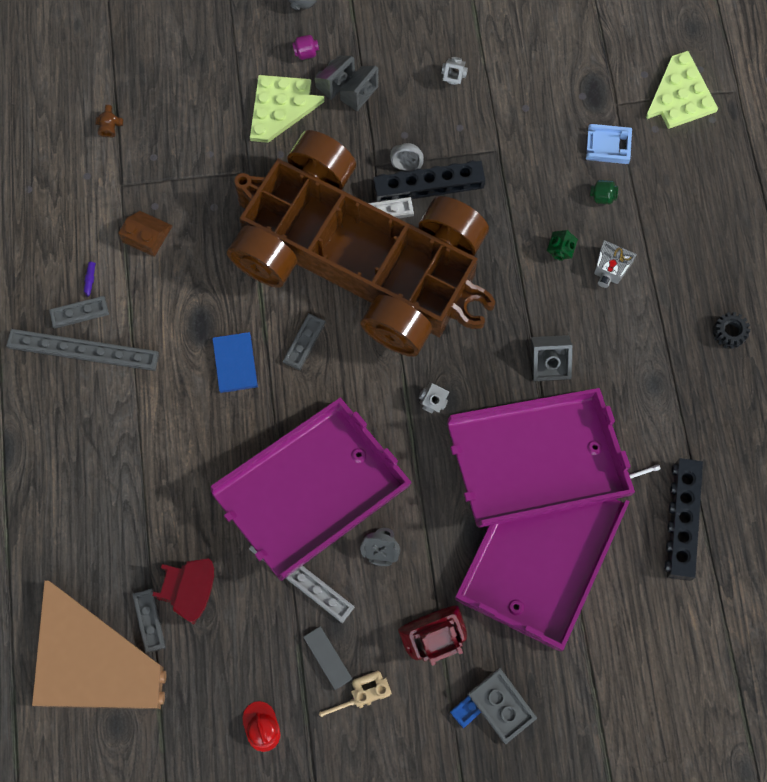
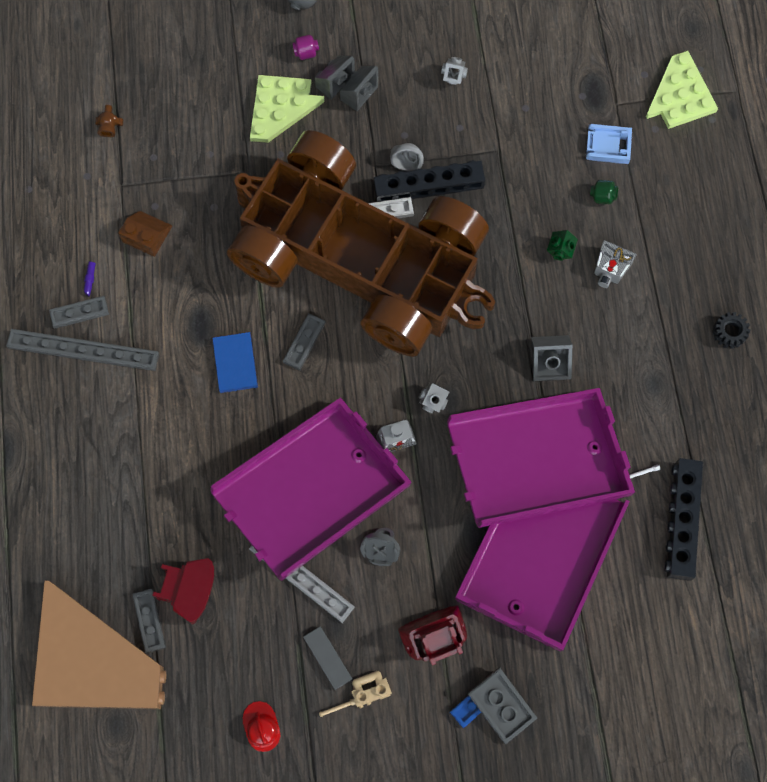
(396, 436): none -> light grey torso

